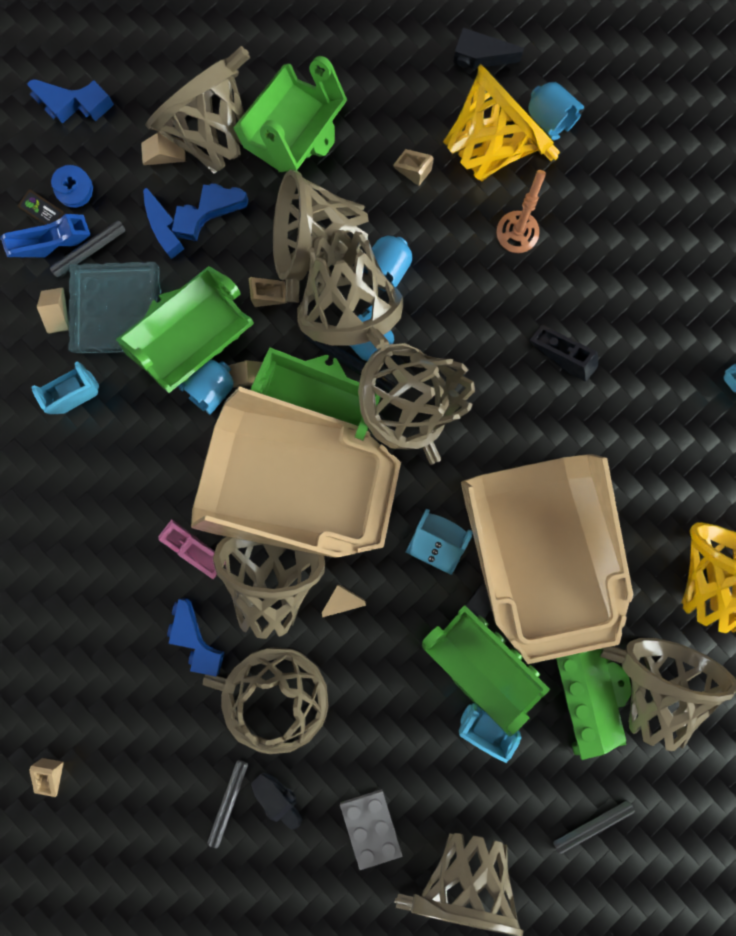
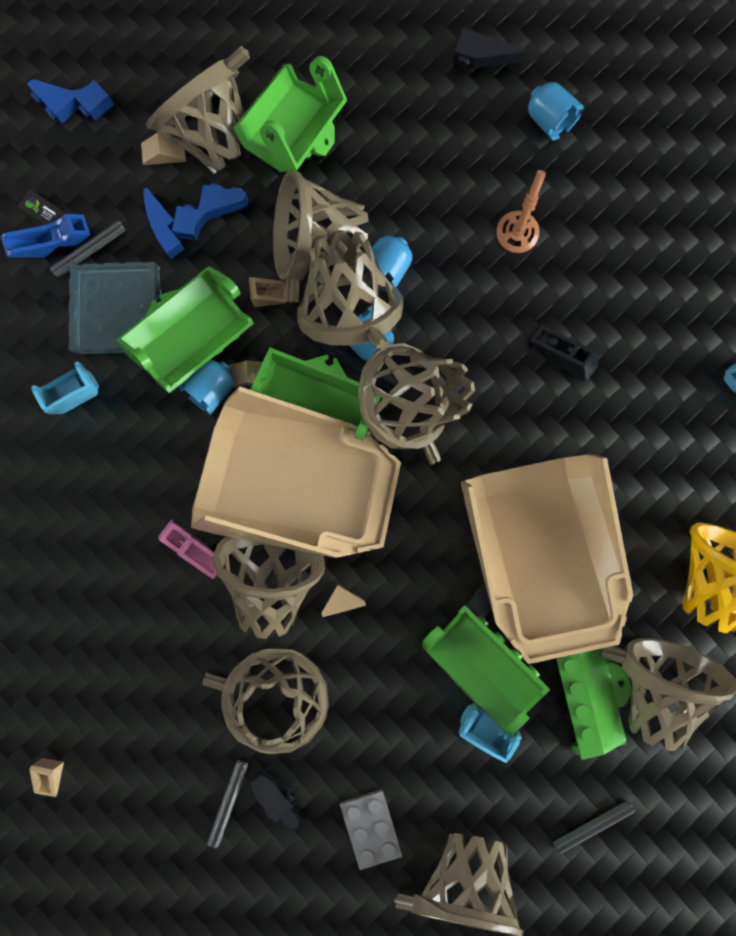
(53, 310): tan slope -> none
(72, 186): blue piece -> none
(186, 633): blue arch -> none
(414, 165): tan slope -> none
(438, 542): medium azure piece -> none
(495, 149): yellow piece -> none

